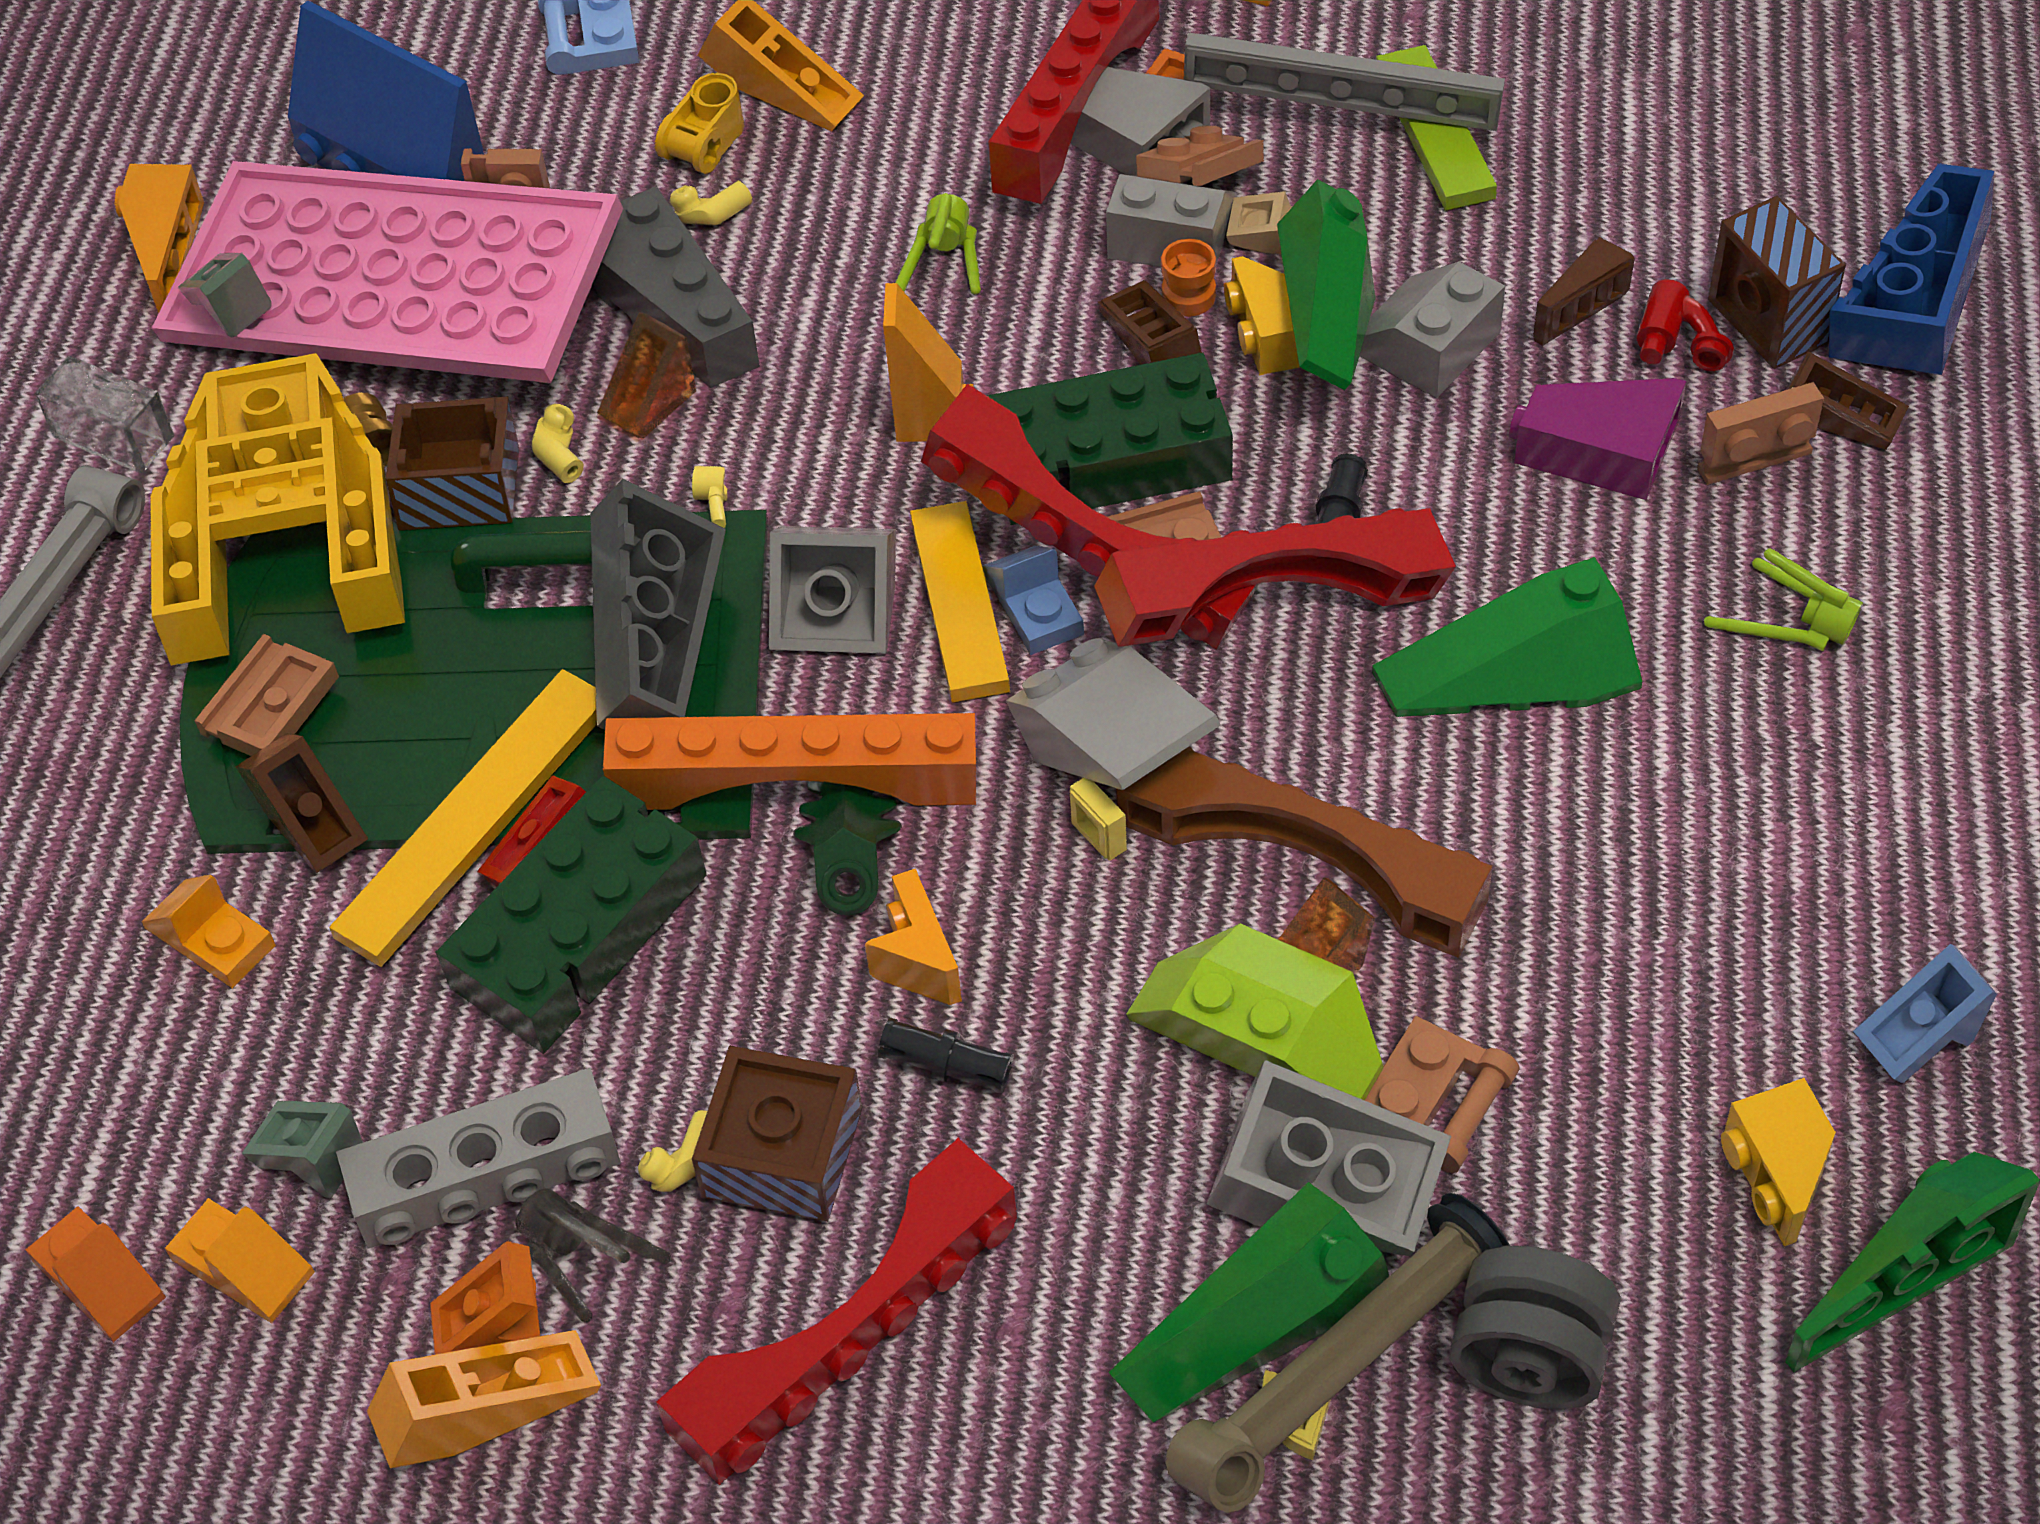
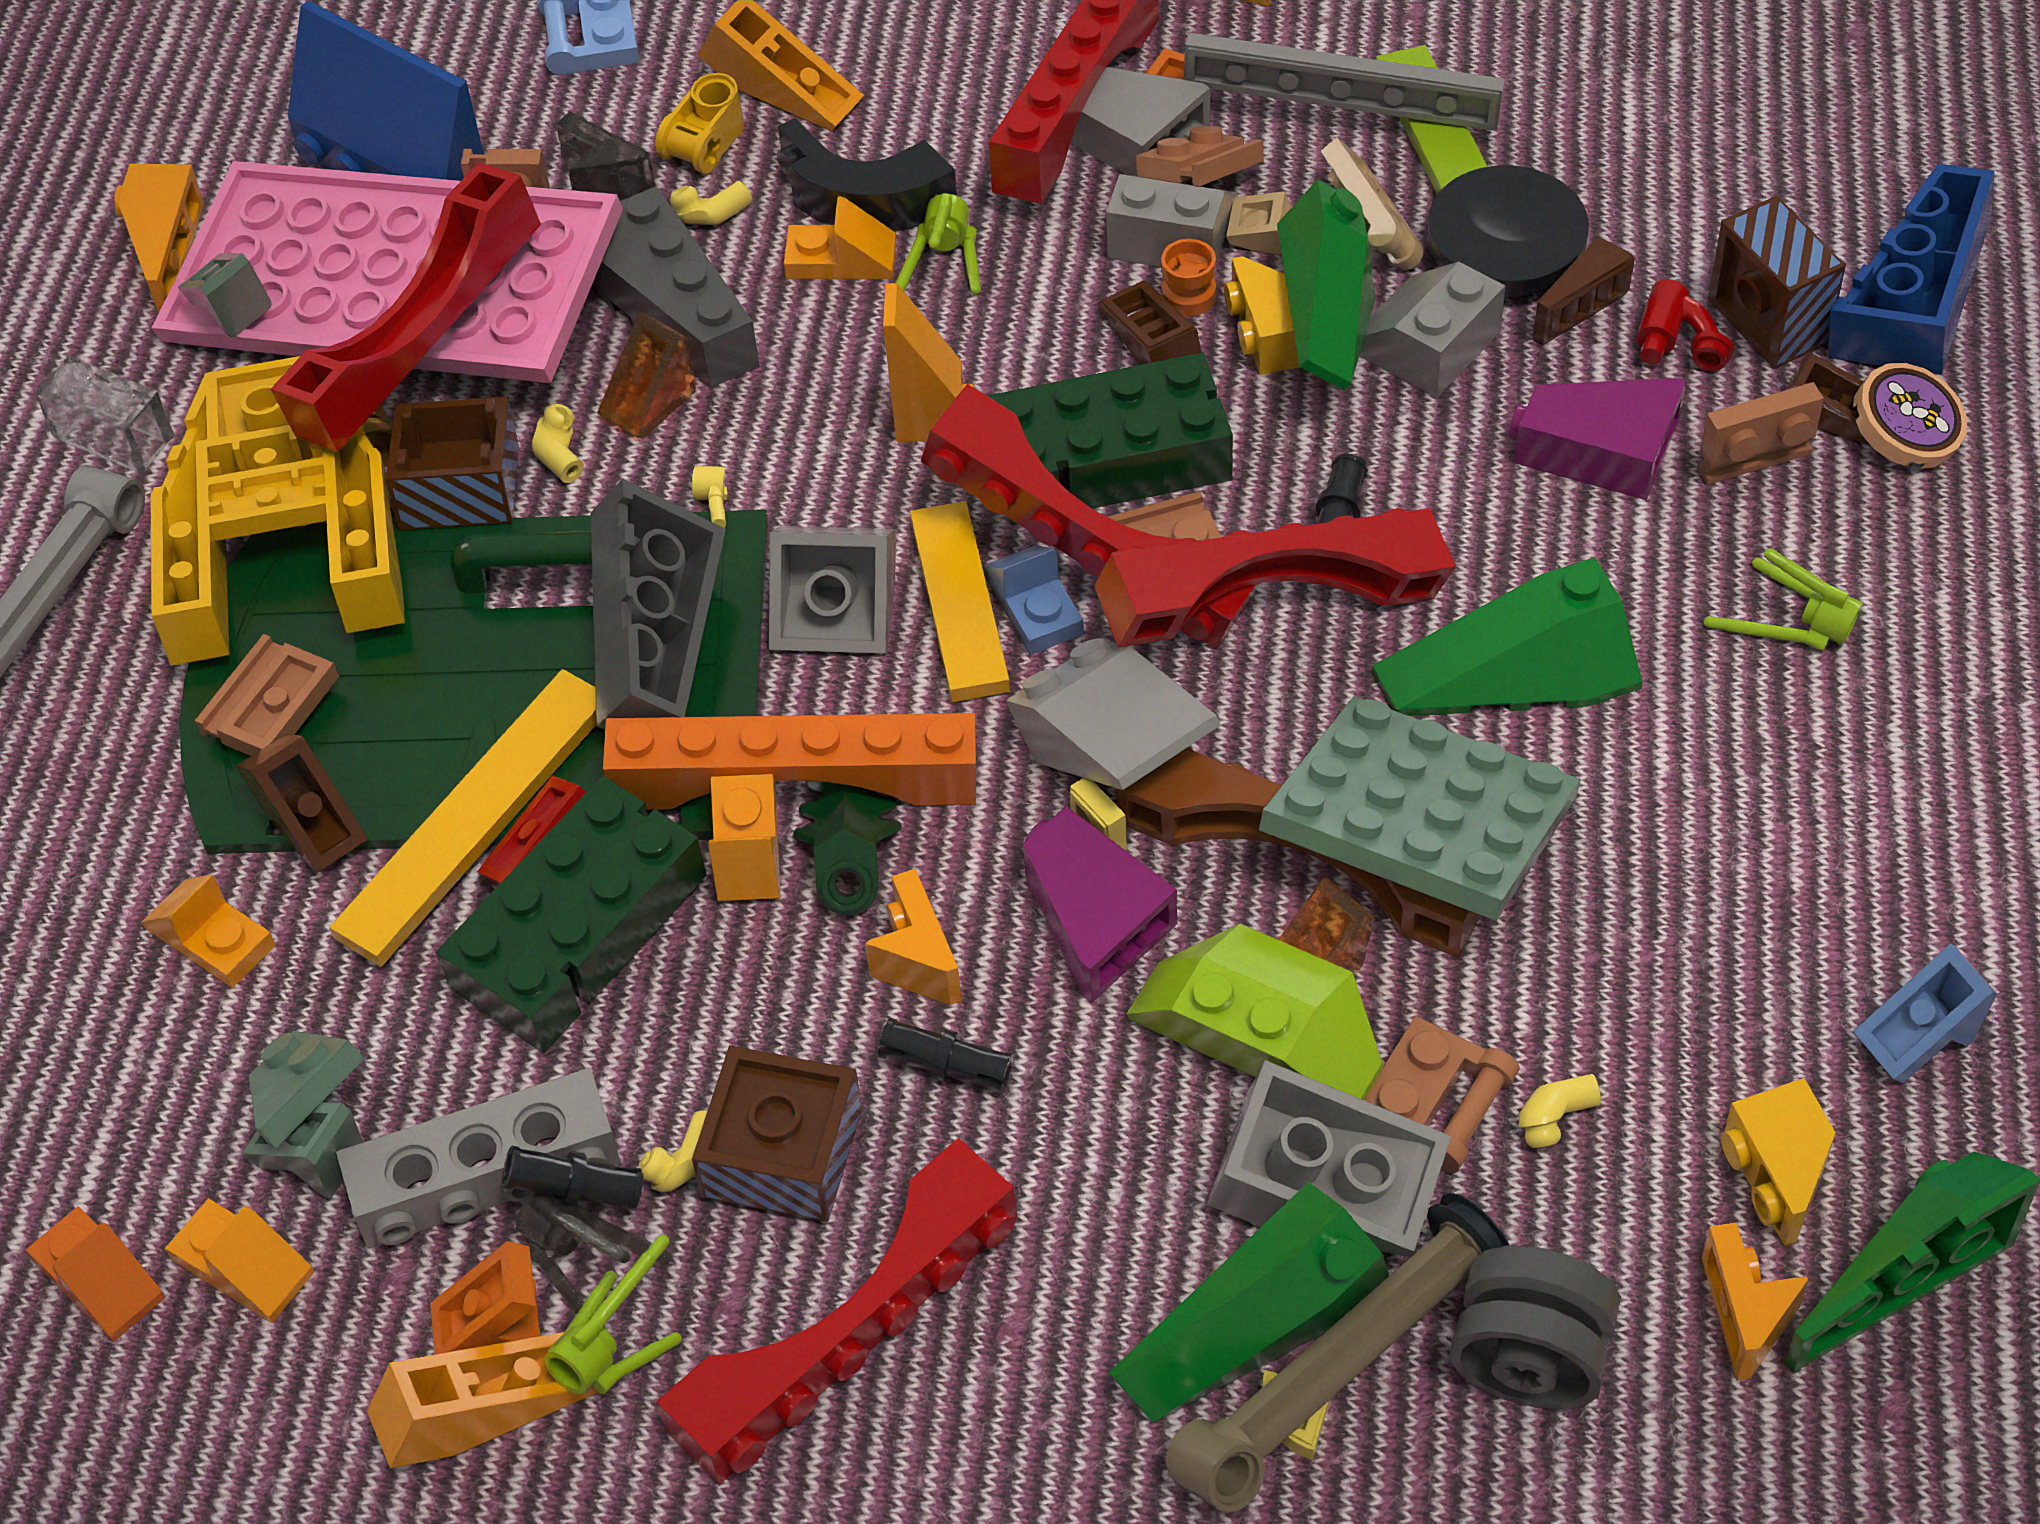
(295, 1079): none -> sand green wing
(342, 385): none -> red arch
(572, 1178): none -> black pin
(586, 1348): none -> lime plant
(602, 160): none -> clear smoke slope
(745, 837): none -> light orange slope
(850, 249): none -> light orange slope
(888, 189): none -> black arch
(1095, 899): none -> magenta slope
(1382, 220): none -> tan plate
(1422, 806): none -> sand green plate
(1509, 226): none -> black piece
(1550, 1103): none -> light yellow arm
(1748, 1310): none -> light orange slope
(1910, 415): none -> tile

